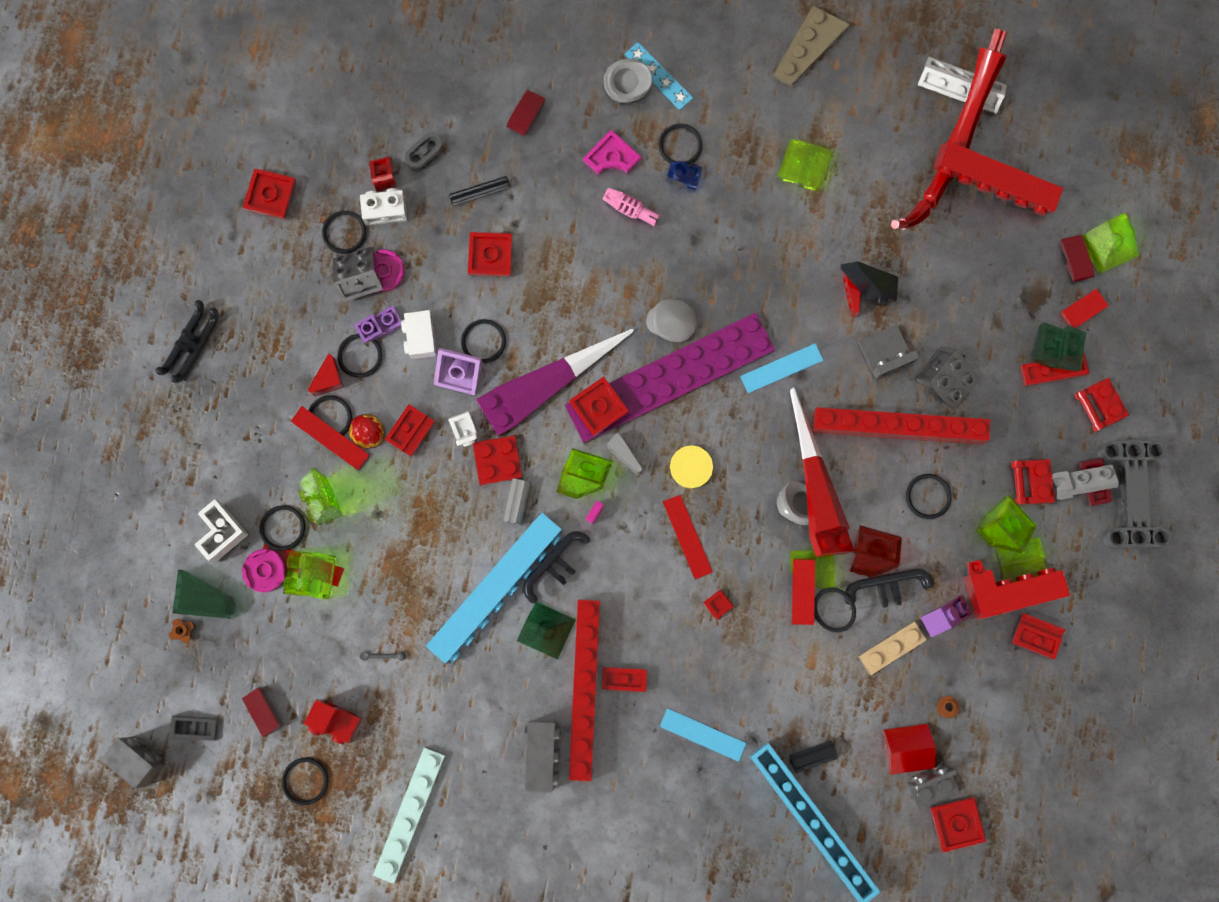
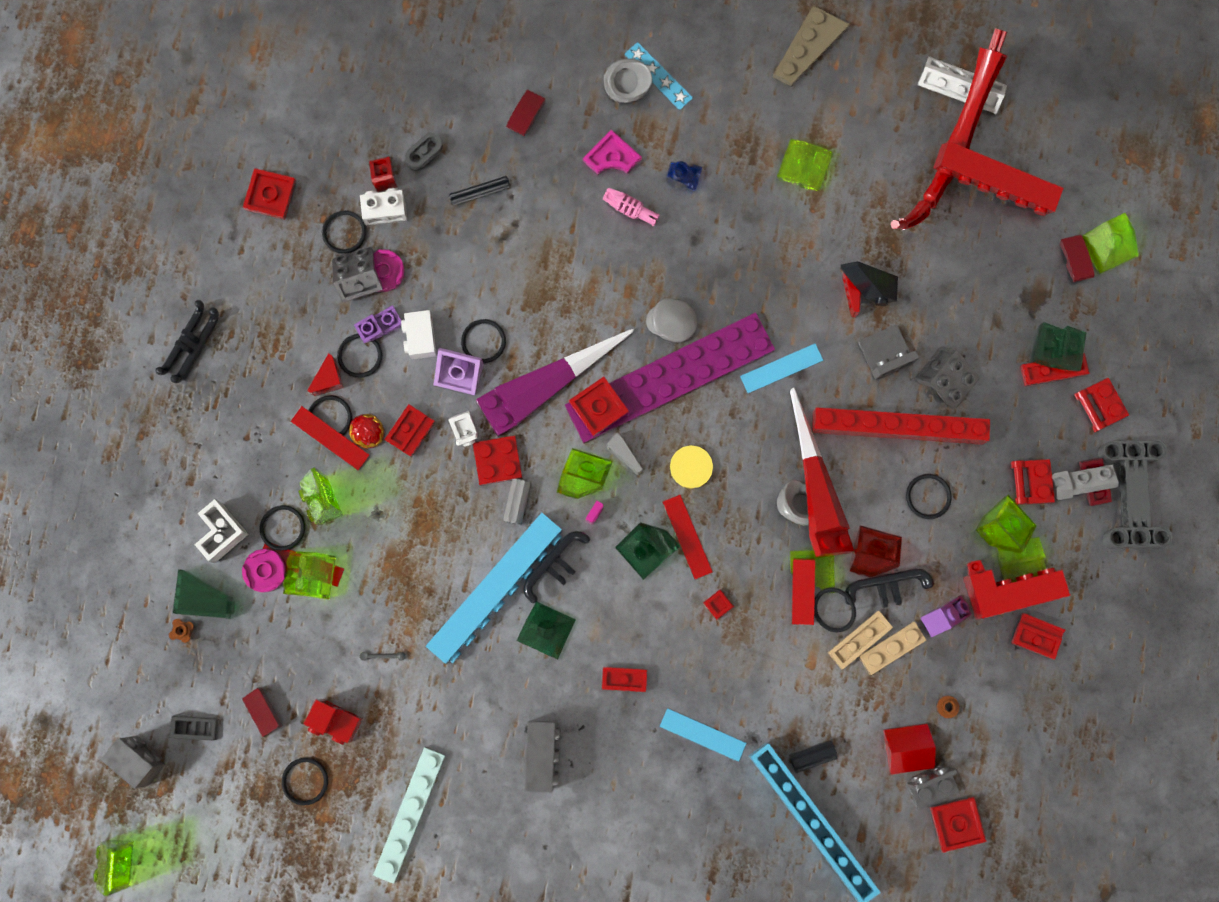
(113, 866): none -> clear neon green slope
(490, 254): red plate -> none
(584, 690): red brick -> none
(647, 548): none -> clear green slope
(660, 144): black tyre -> none
(860, 640): none -> tan plate
(1084, 309): red tile -> none

